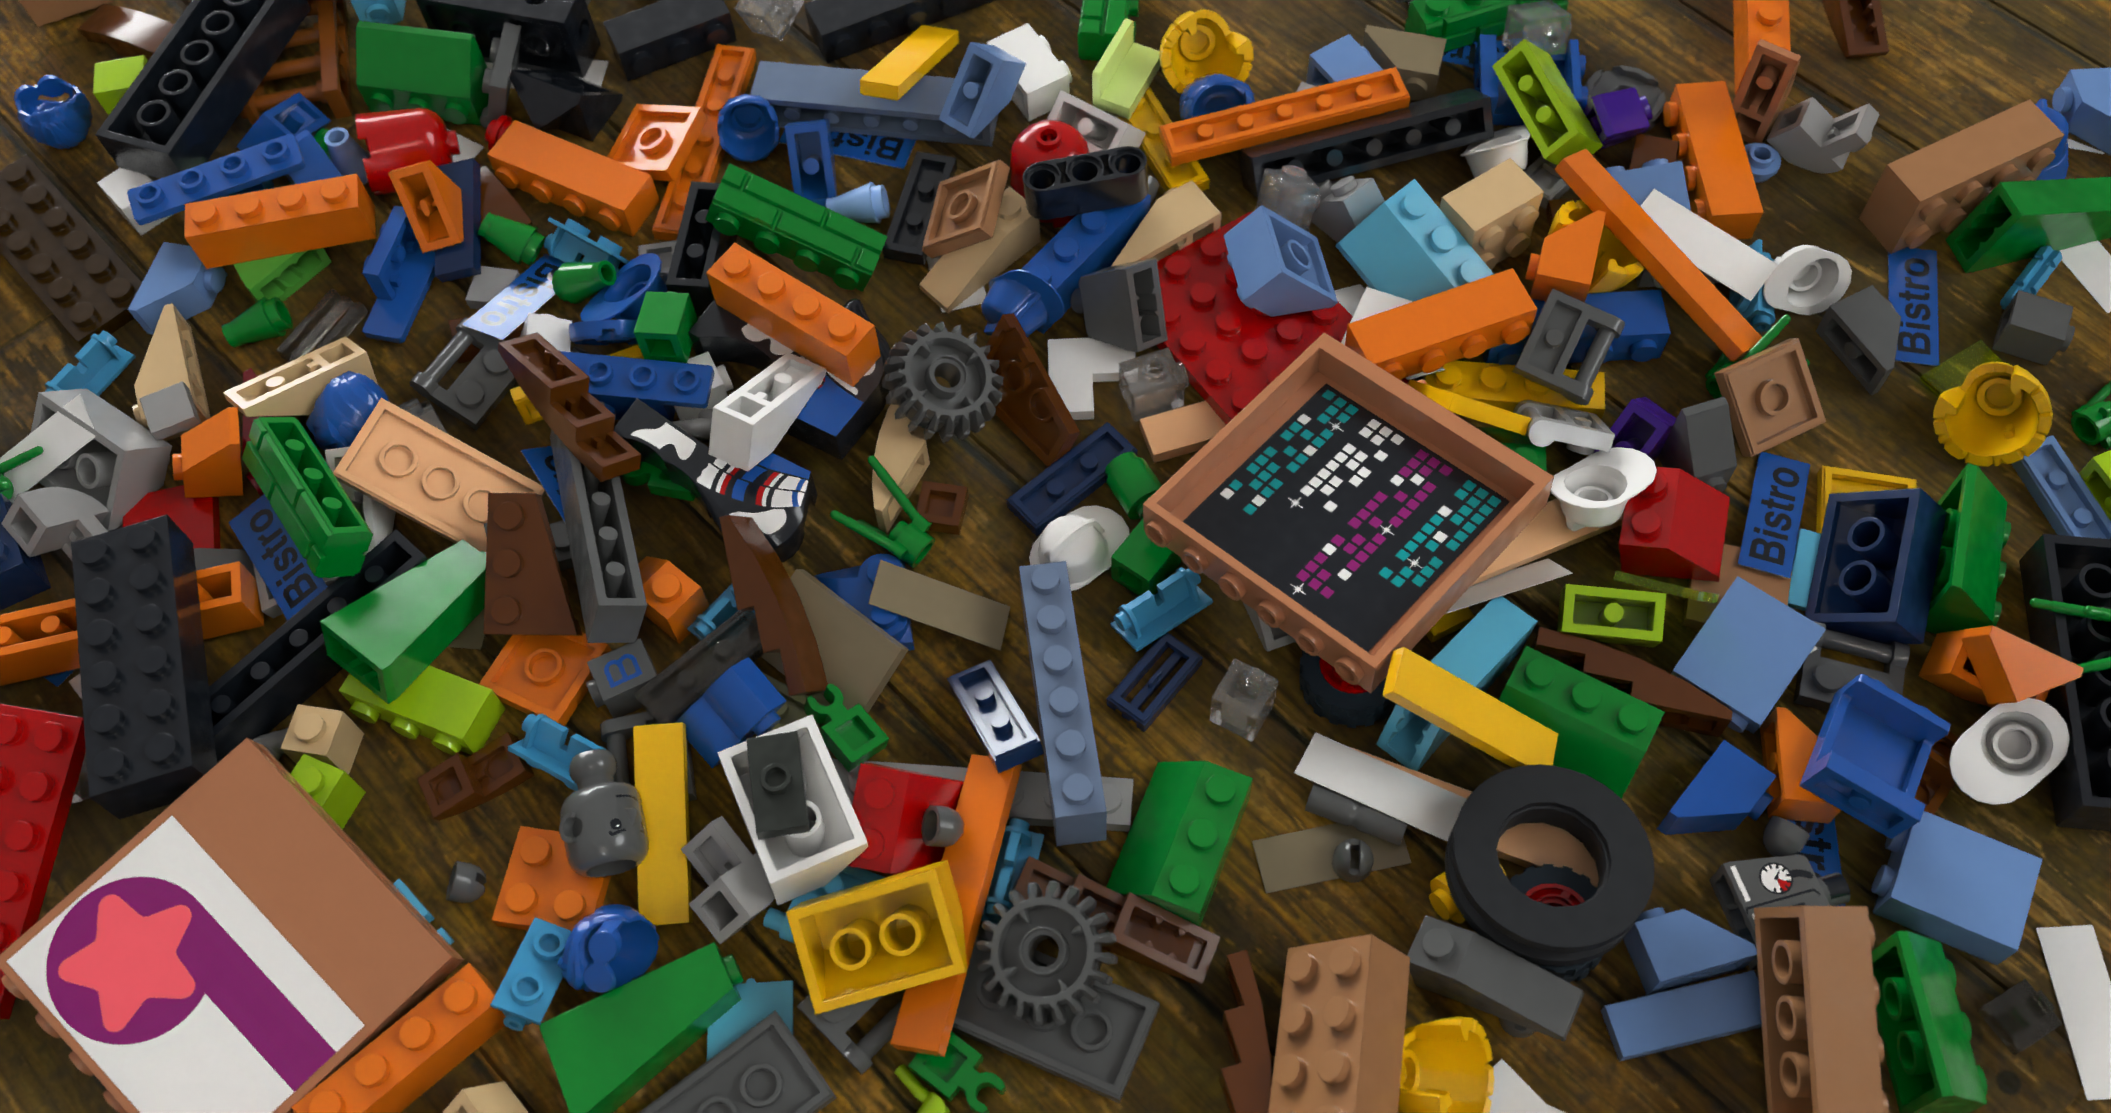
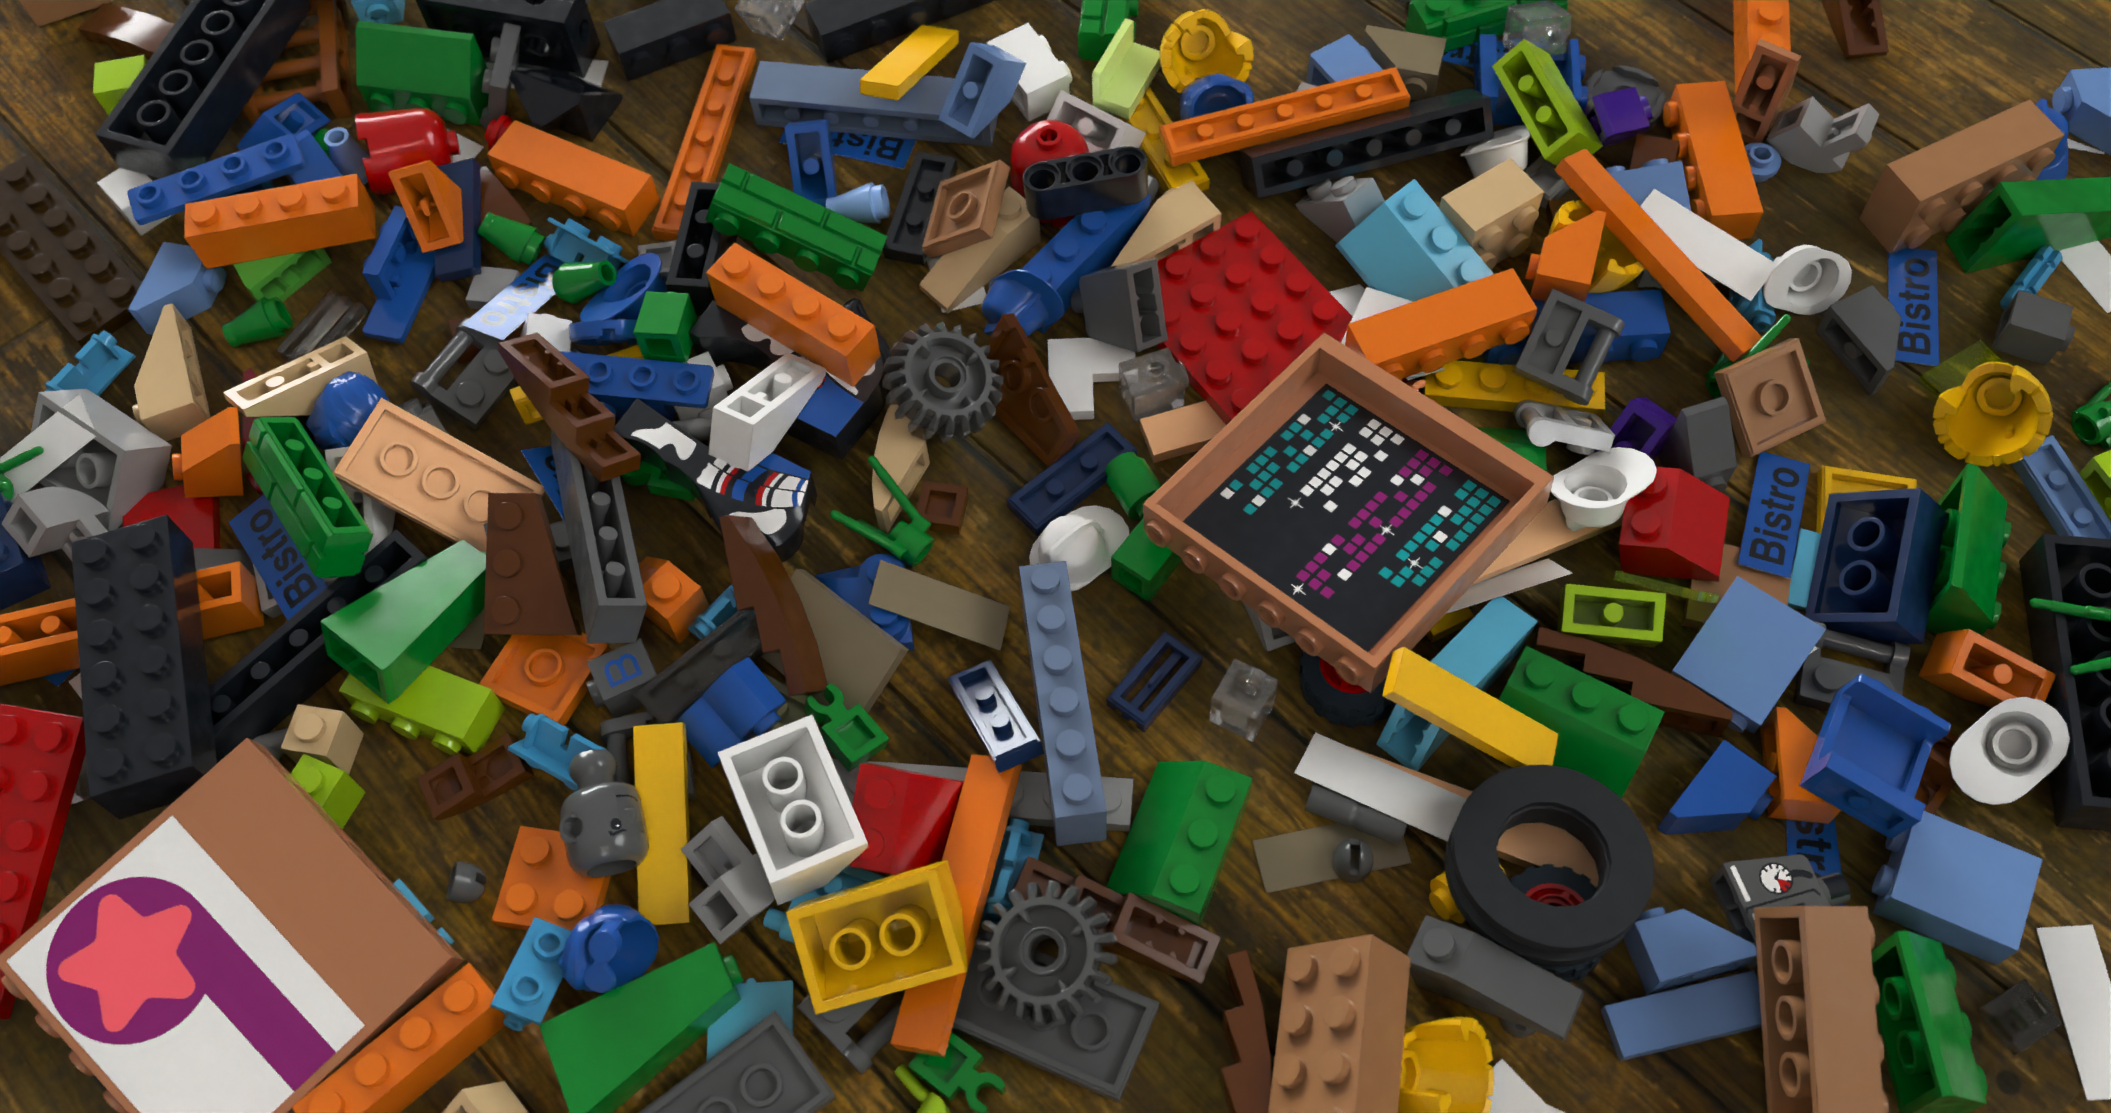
(53, 122): blue hair -> none
(170, 411): light grey tile -> none
(658, 139): orange plate -> none
(748, 128): blue hair -> none
(777, 785): pearl dark grey plate -> none
(941, 826): dark grey hinge -> none
(1154, 615): dark azure hinge -> none
(1278, 265): medium blue slope -> none
(1290, 194): clear brick -> none
(1474, 409): yellow tile -> none
(1783, 837): dark grey hinge -> none
(2012, 667): orange slope -> none

